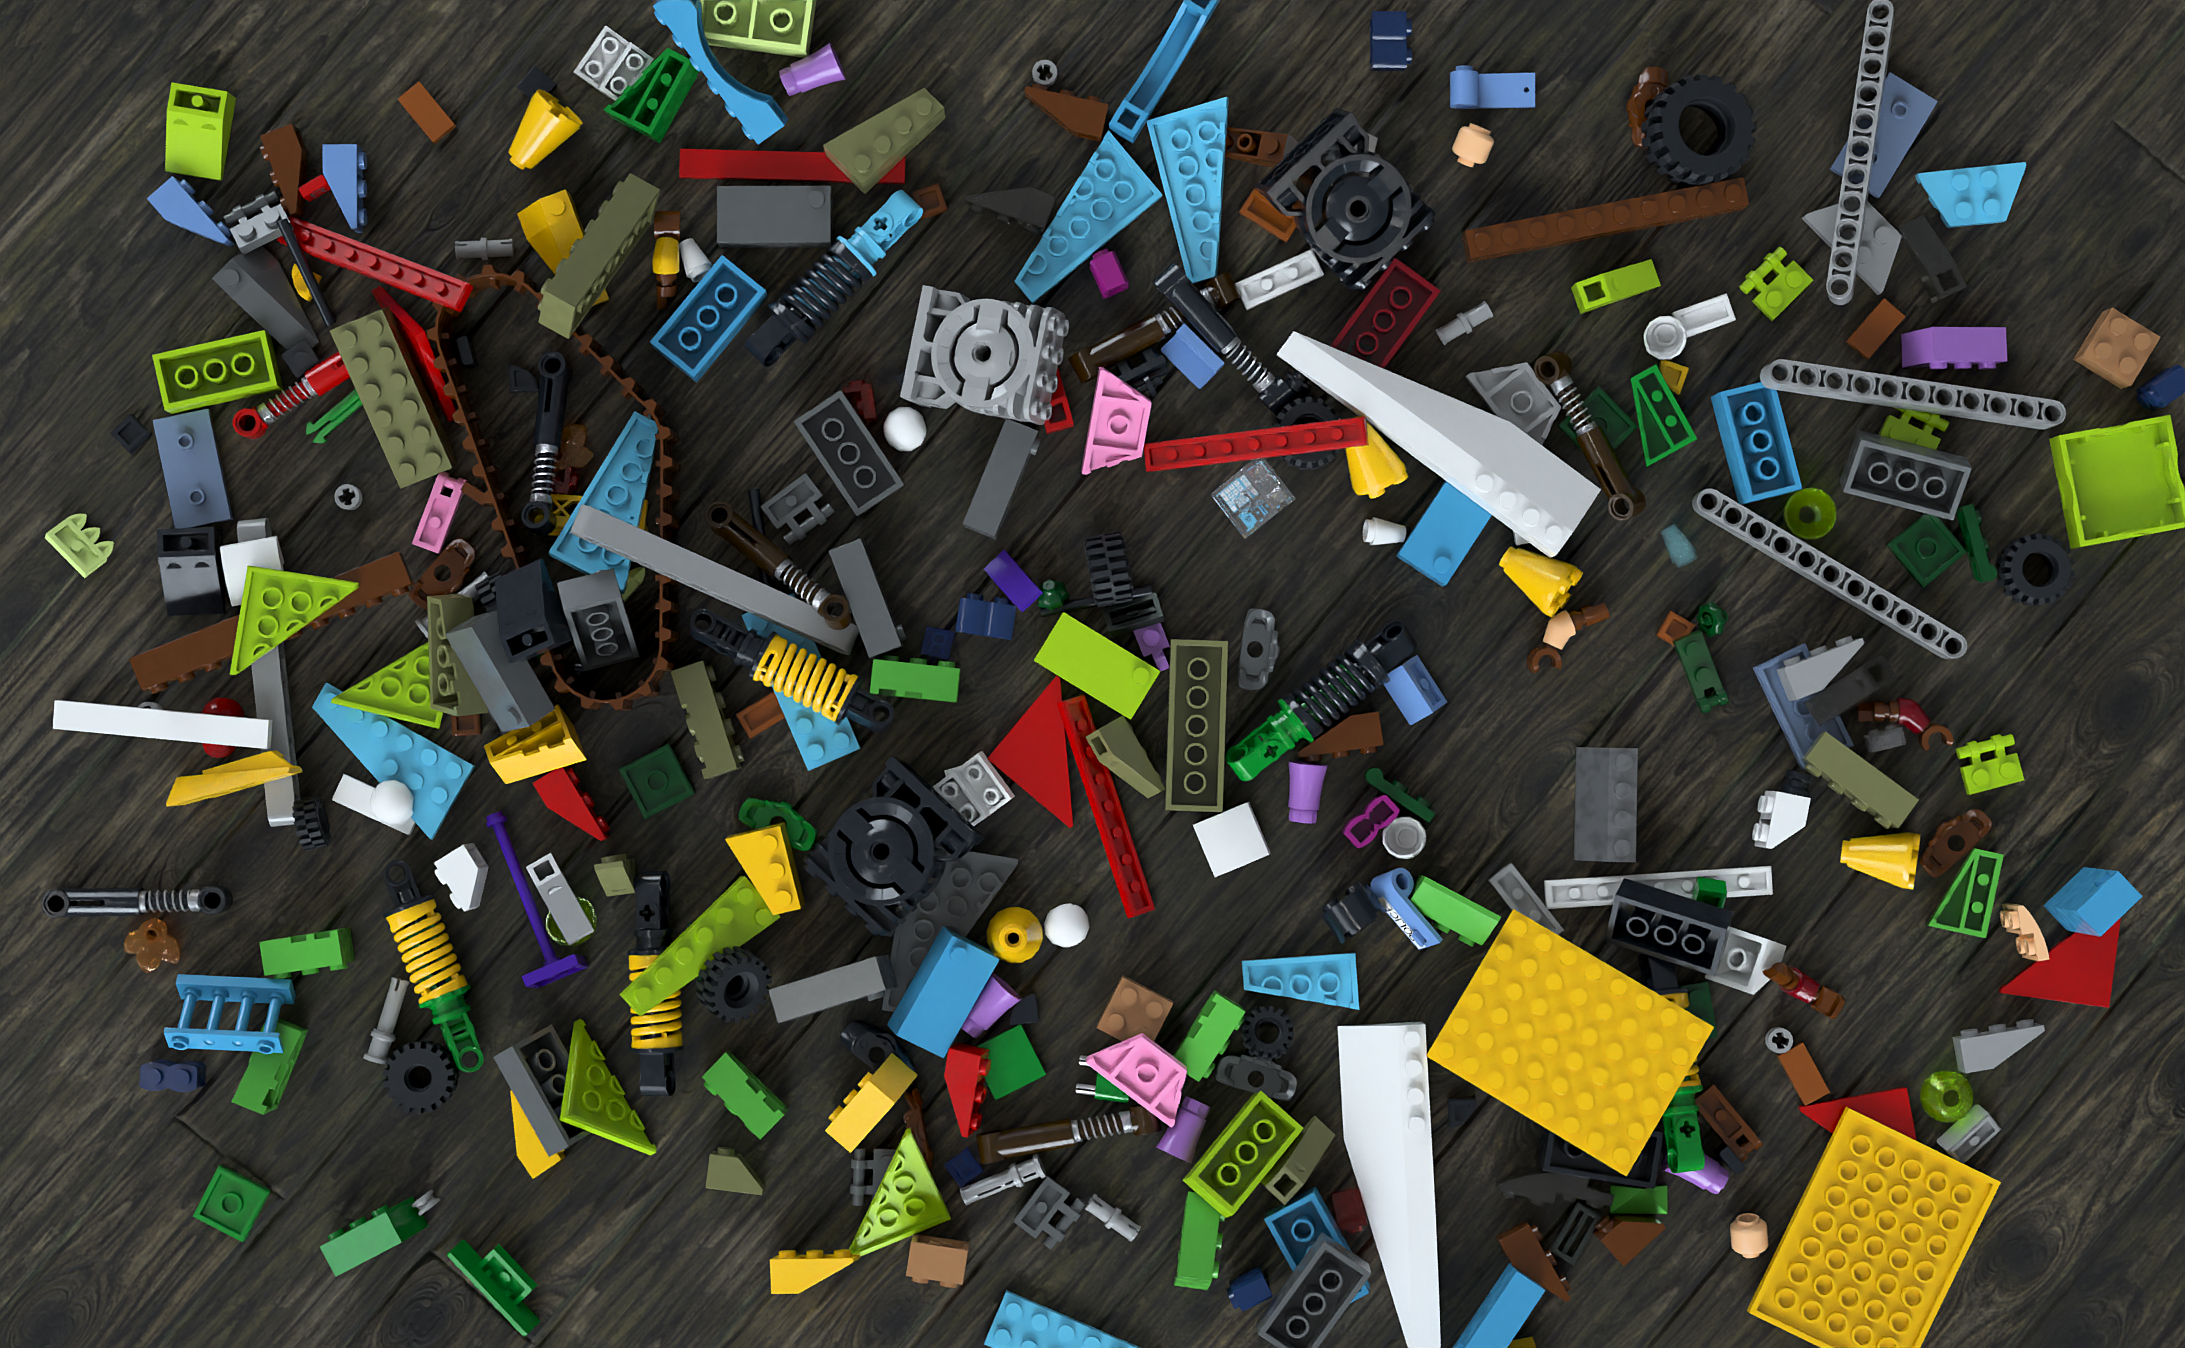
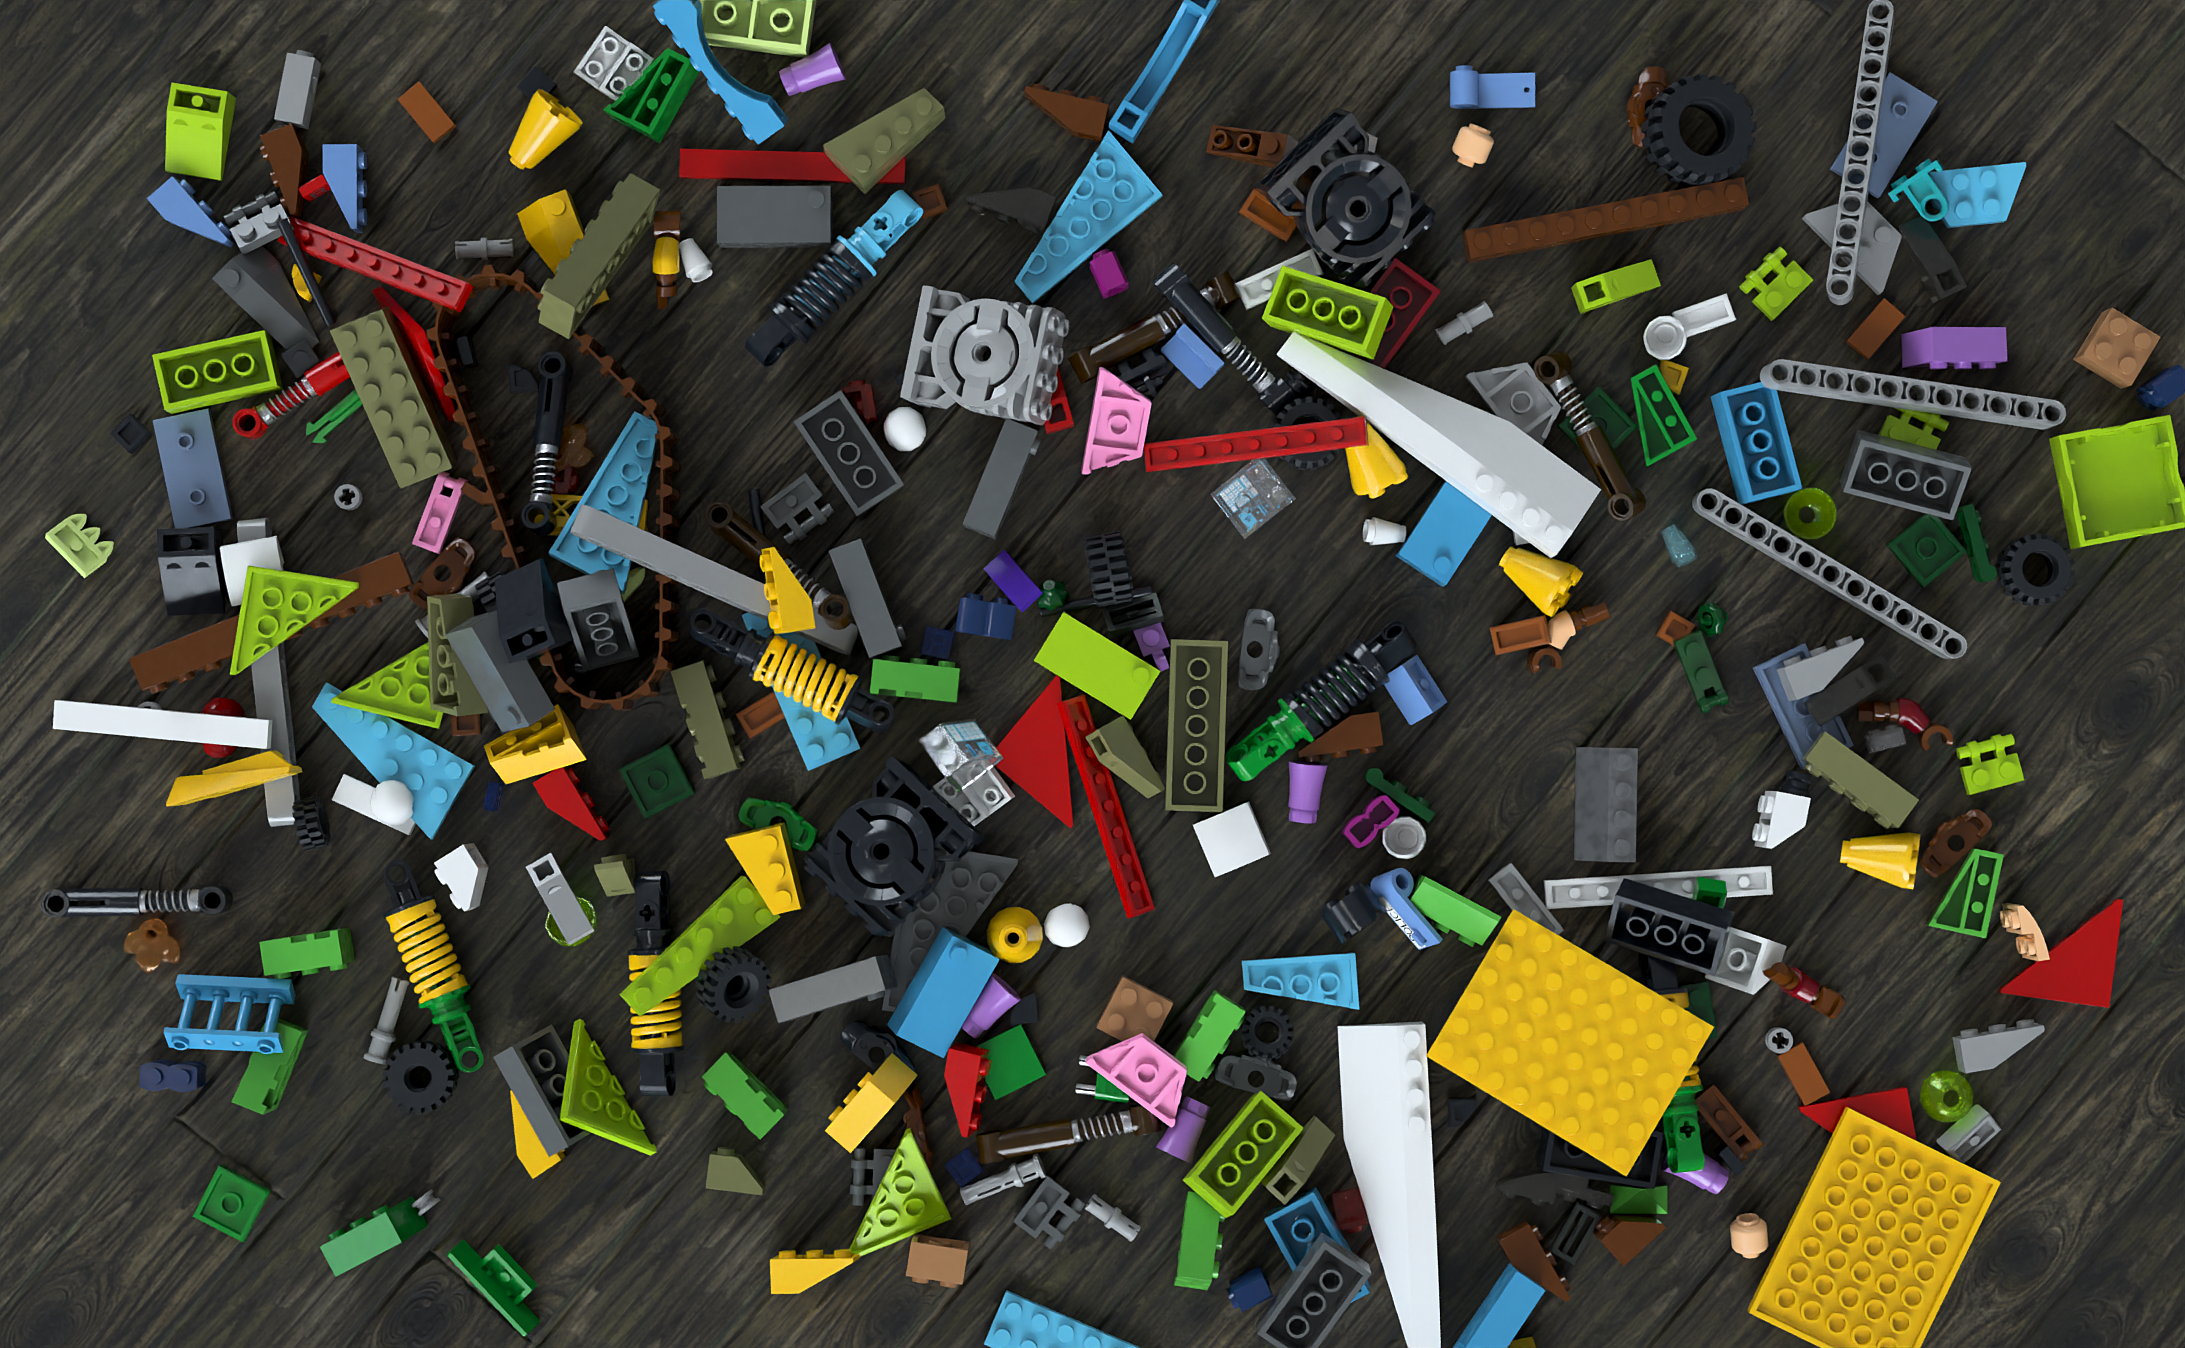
(297, 89): none -> light grey brick
(493, 796): none -> clear blue tile
(554, 967): dark purple tile -> none
(709, 318): dark azure brick -> none
(788, 600): none -> yellow slope
(961, 751): none -> clear slope
(1036, 75): light grey bush -> none
(1191, 167): medium azure wing -> none
(1328, 312): none -> lime brick
(1389, 41): dark blue brick -> none
(1520, 635): none -> dark orange tile
(1921, 189): none -> teal pin
(2092, 901): dark azure brick -> none

